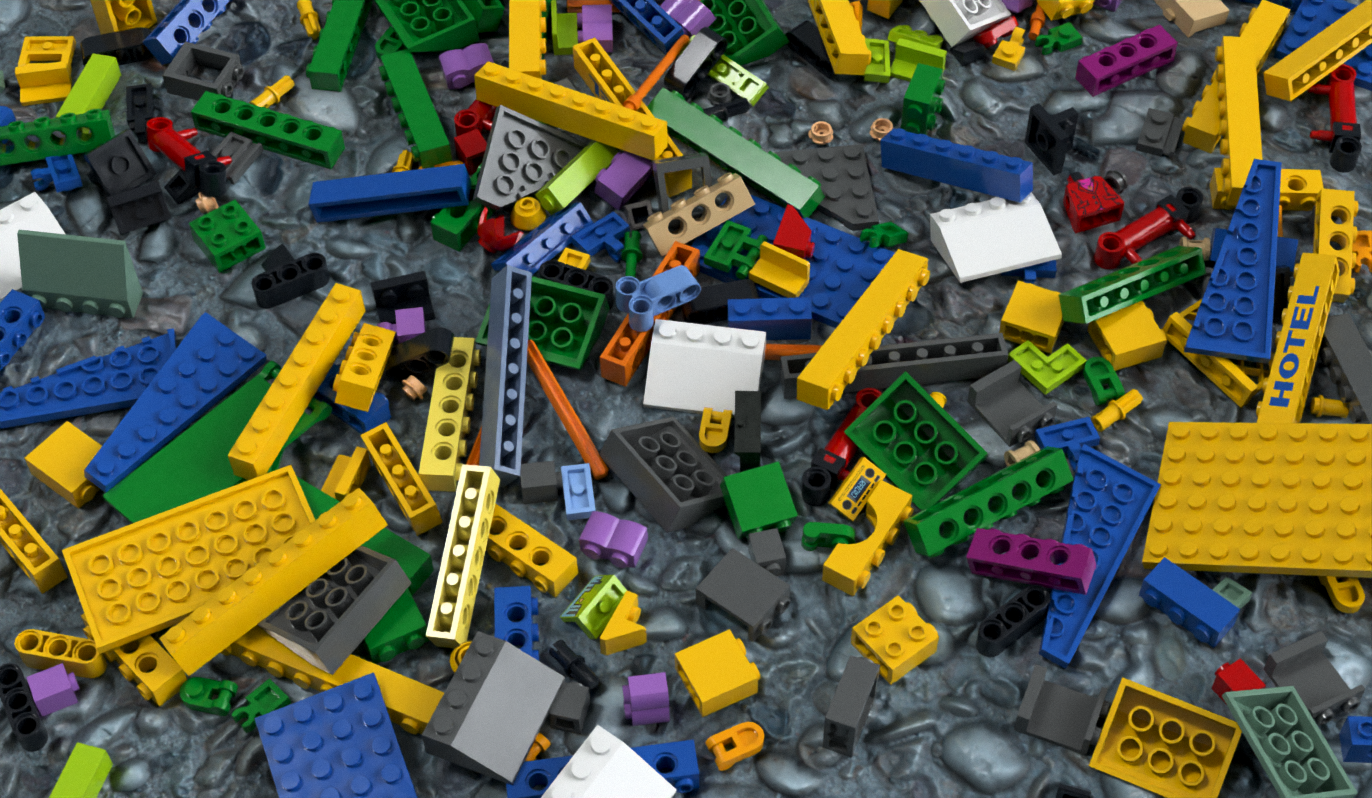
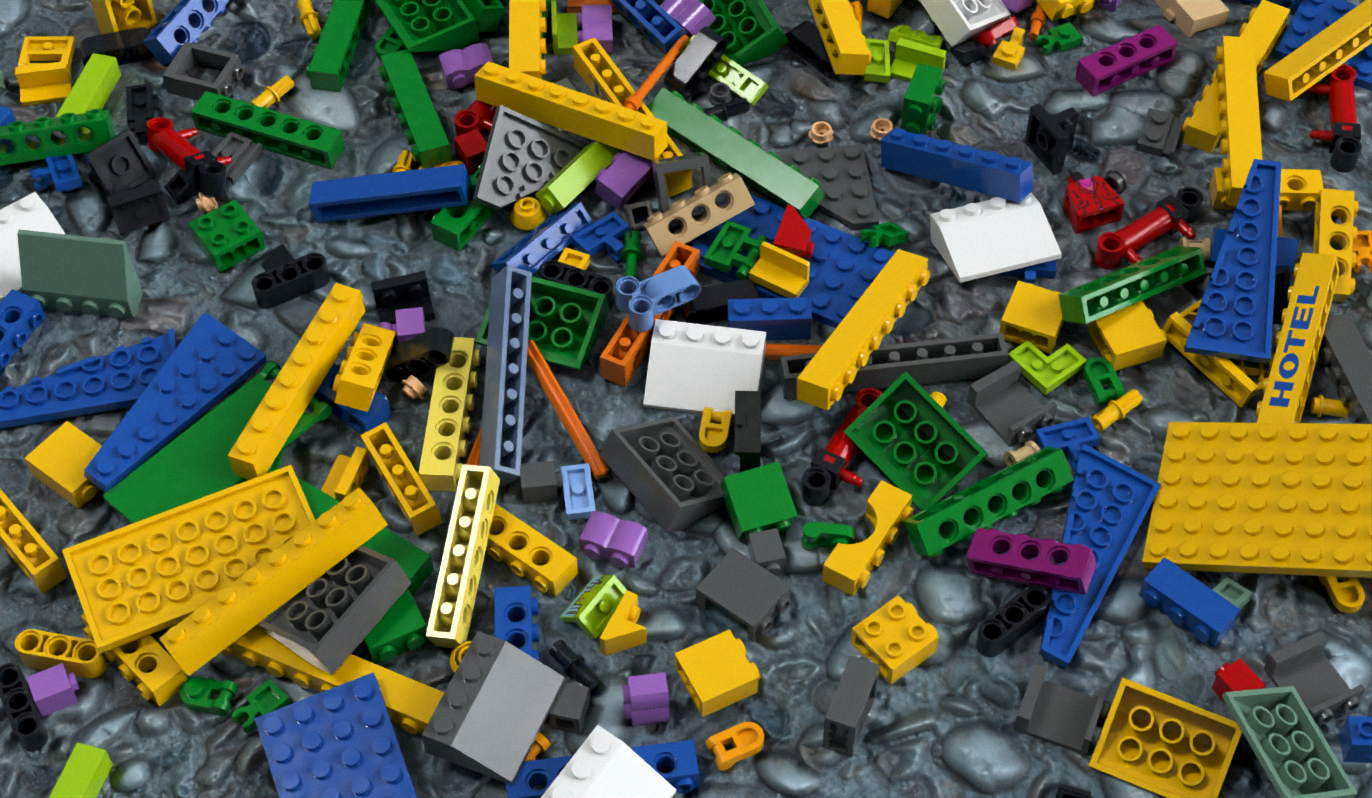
(492, 233): red piece -> none
(857, 489): yellow tile -> none

